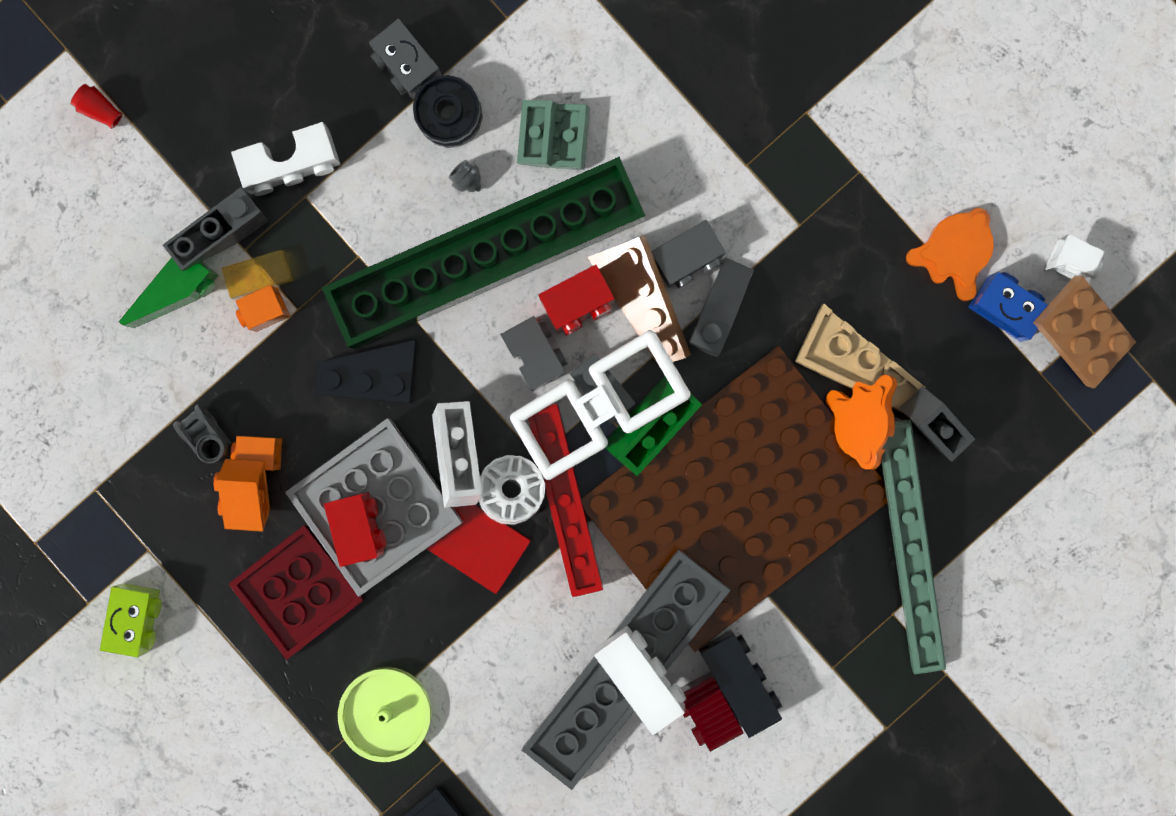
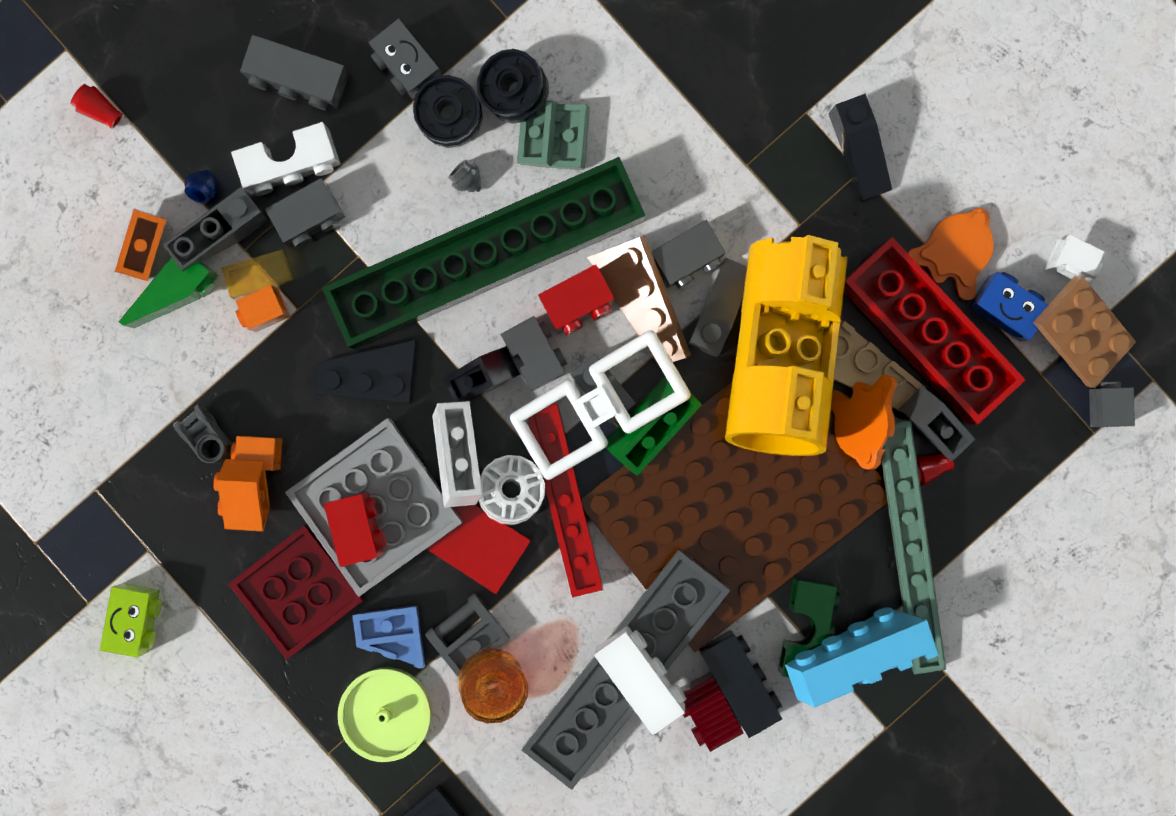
(140, 244): none -> orange brick
(200, 186): none -> clear blue plate
(294, 73): none -> dark grey brick
(305, 214): none -> dark grey brick
(391, 633): none -> medium blue wing
(482, 375): none -> black slope
(482, 636): none -> dark grey plate
(497, 703): none -> clear orange wheel
(498, 75): none -> black wheel
(787, 347): none -> yellow cylinder
(818, 602): none -> dark green arch
(860, 655): none -> medium azure wedge
(861, 146): none -> black slope
(931, 332): none -> red brick
(932, 467): none -> red cone
(1111, 406): none -> dark grey brick

